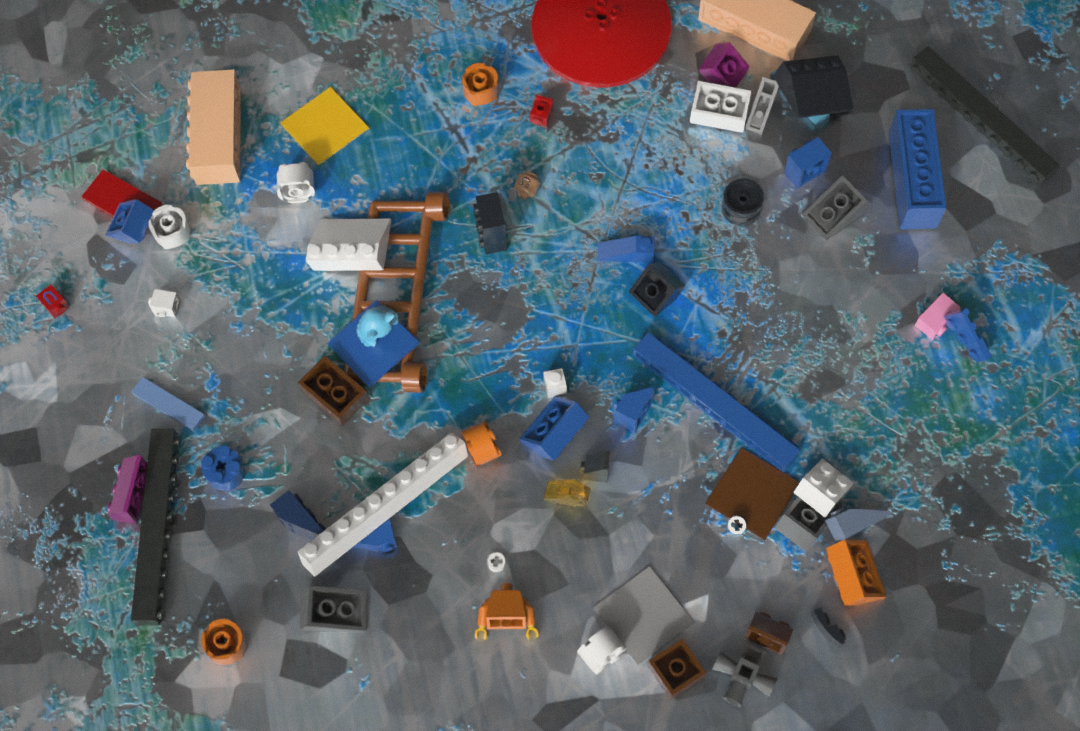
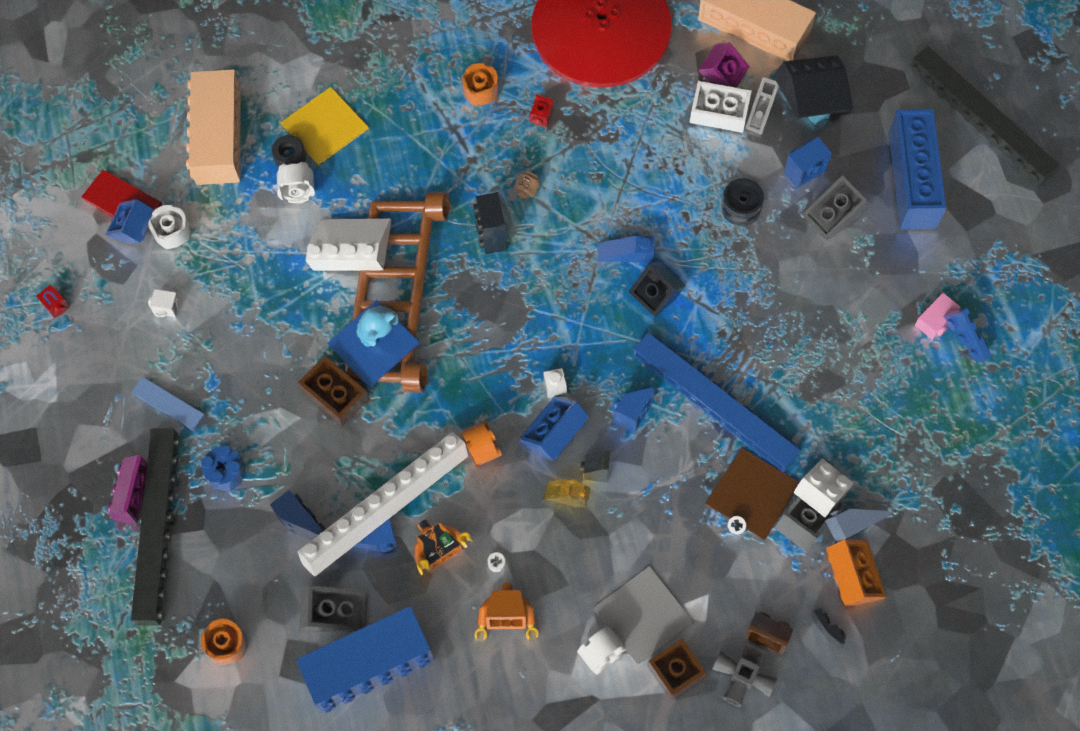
(285, 143): none -> black tyre
(365, 660): none -> blue brick
(437, 544): none -> torso

